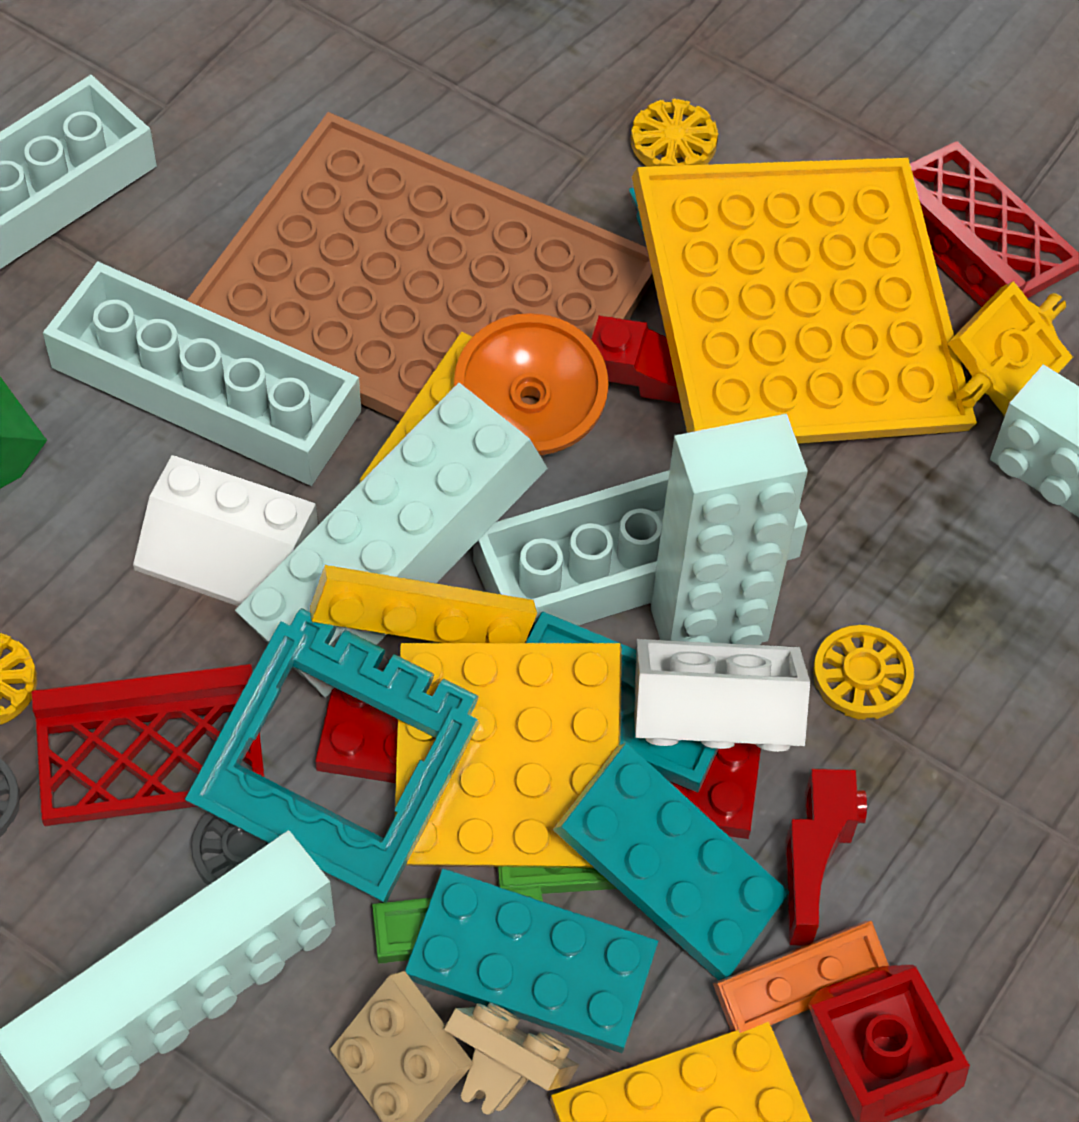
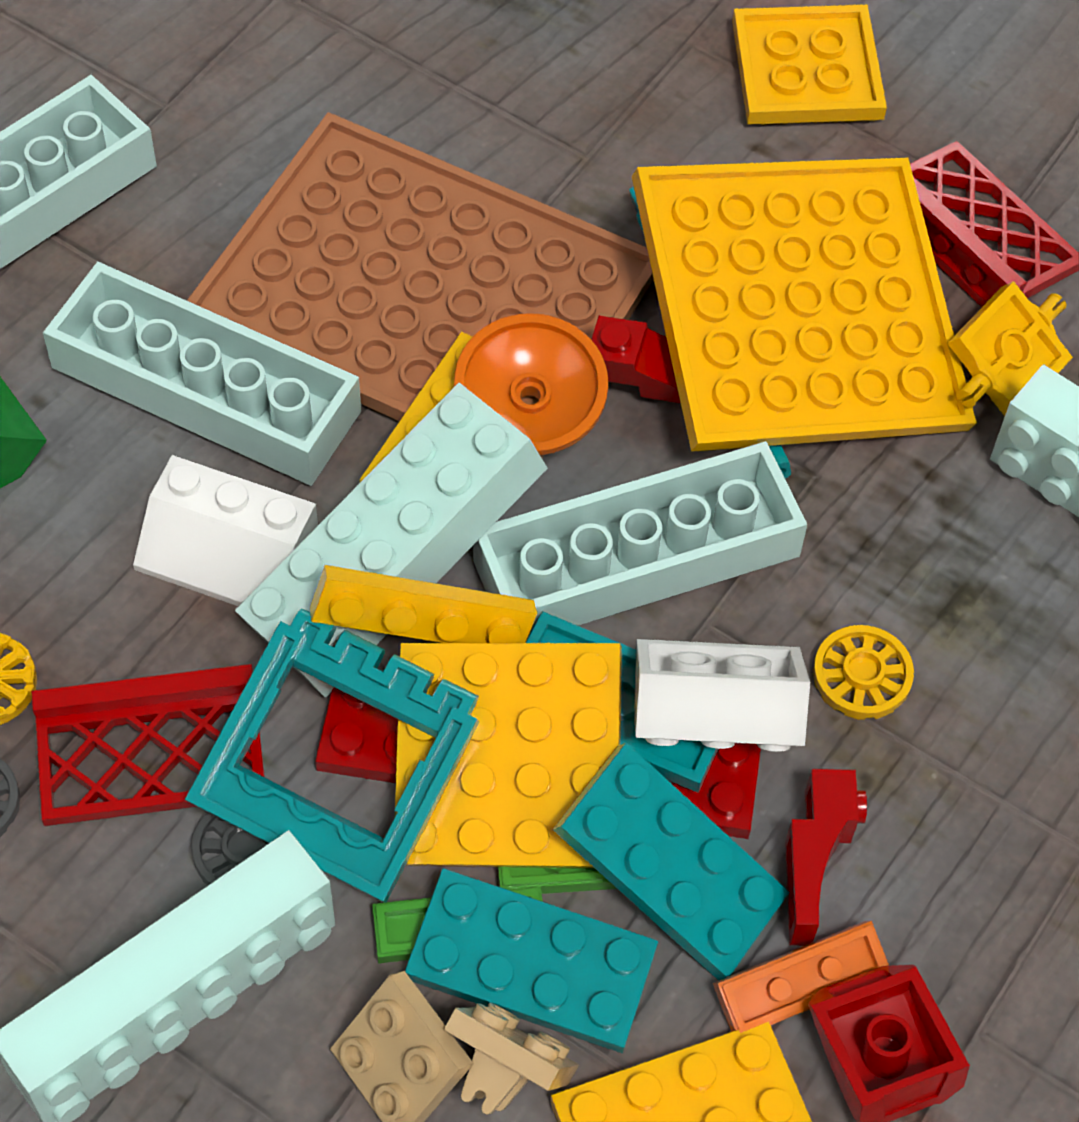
(673, 136): yellow wheel -> none
(727, 531): light aqua brick -> none
(808, 64): none -> yellow plate

